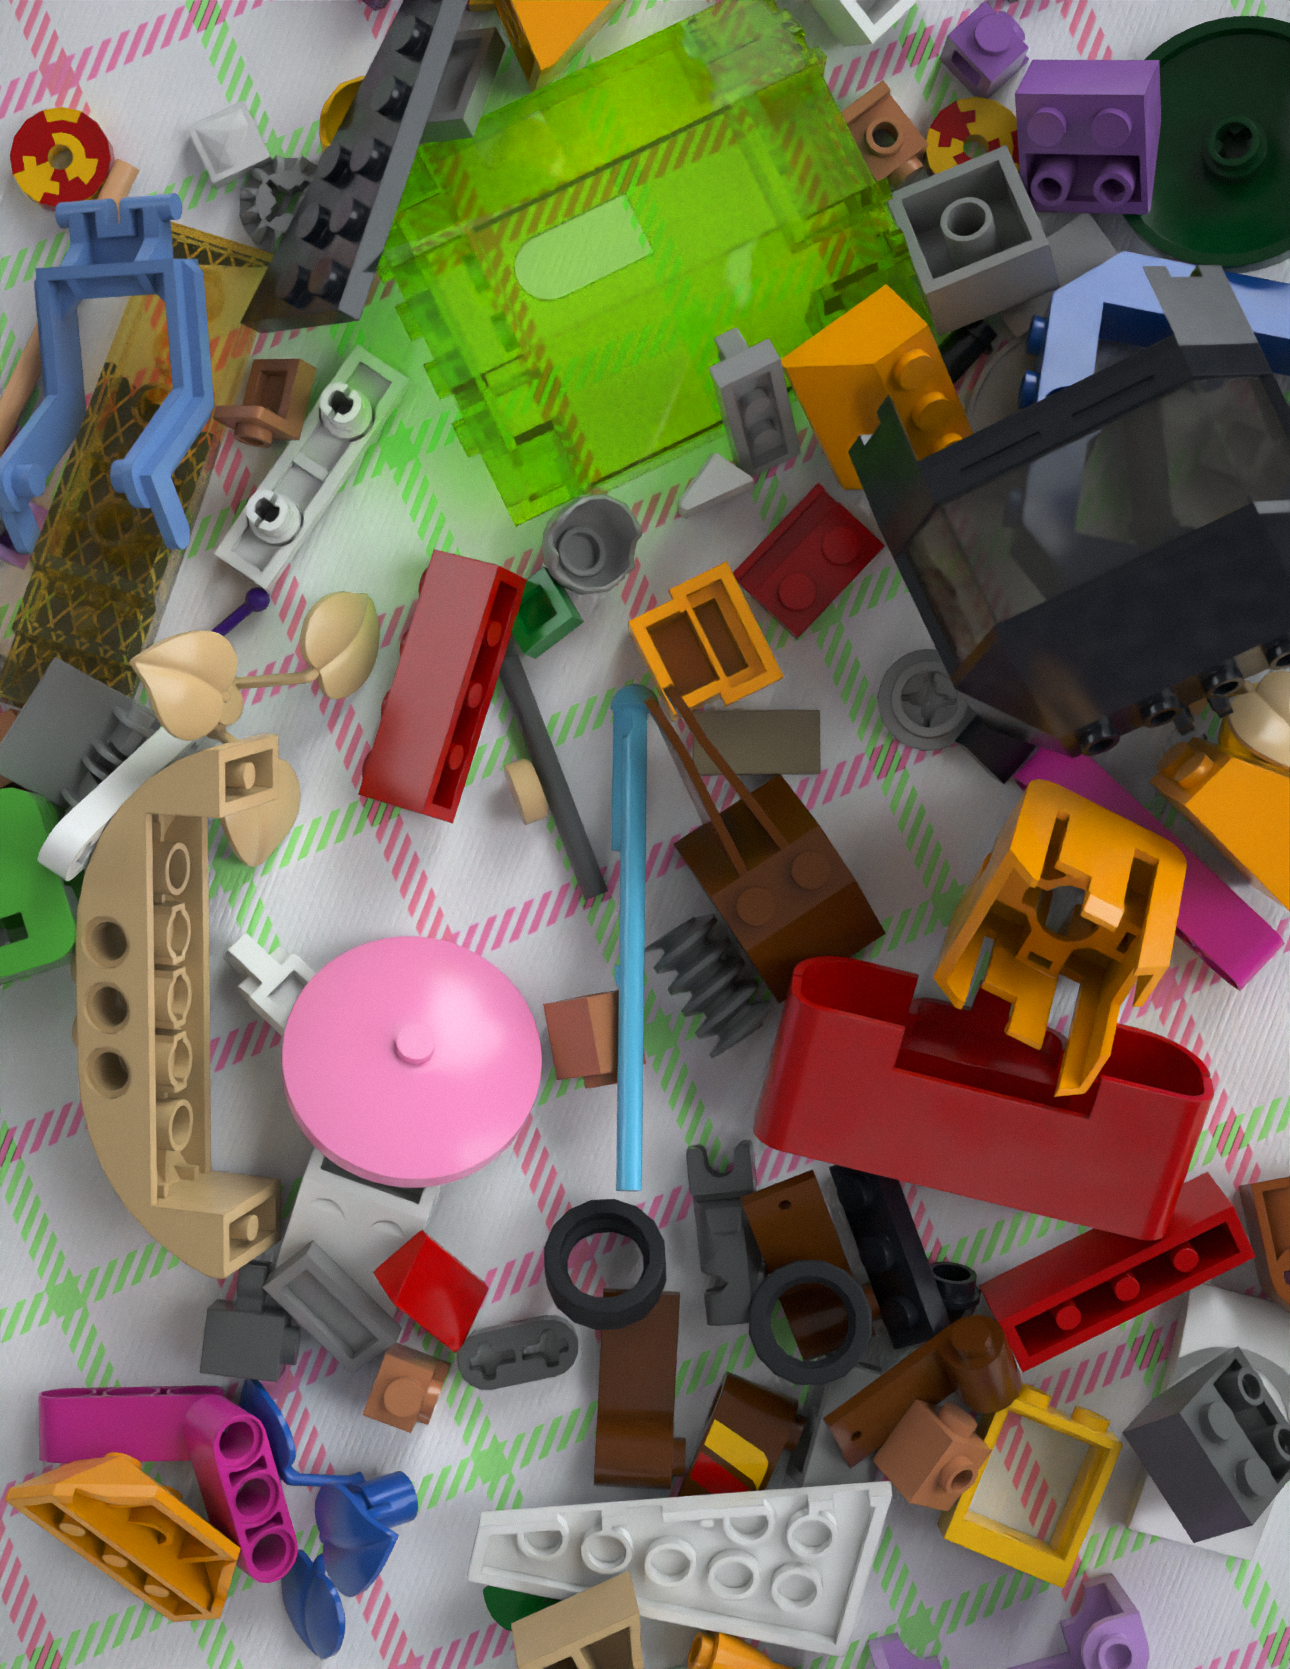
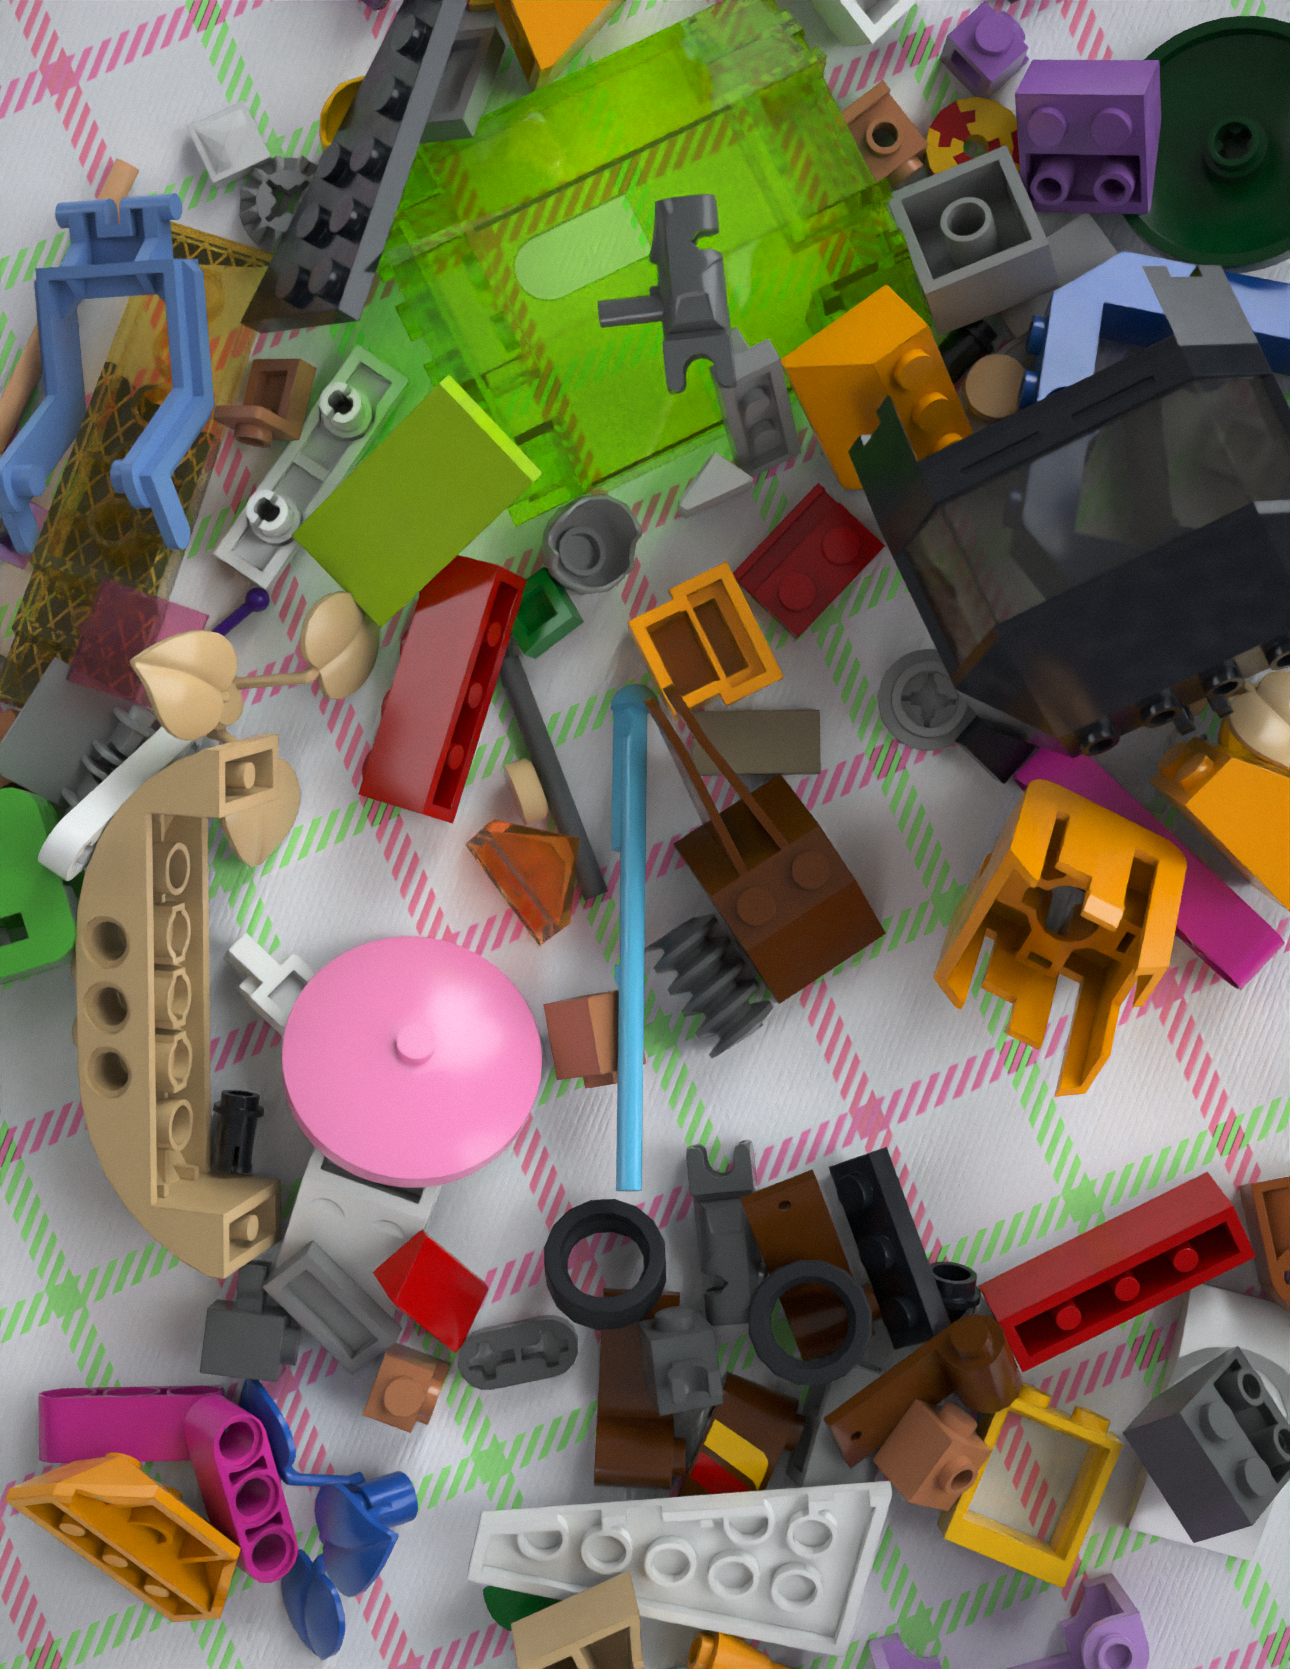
(50, 134): red piece -> none
(117, 630): none -> clear pink piece
(236, 1130): none -> black pin
(416, 501): none -> lime tile
(531, 872): none -> clear orange slope
(680, 1361): none -> dark grey brick
(688, 293): none -> dark grey piece
(972, 1111): red piece -> none
(993, 387): none -> tan tile

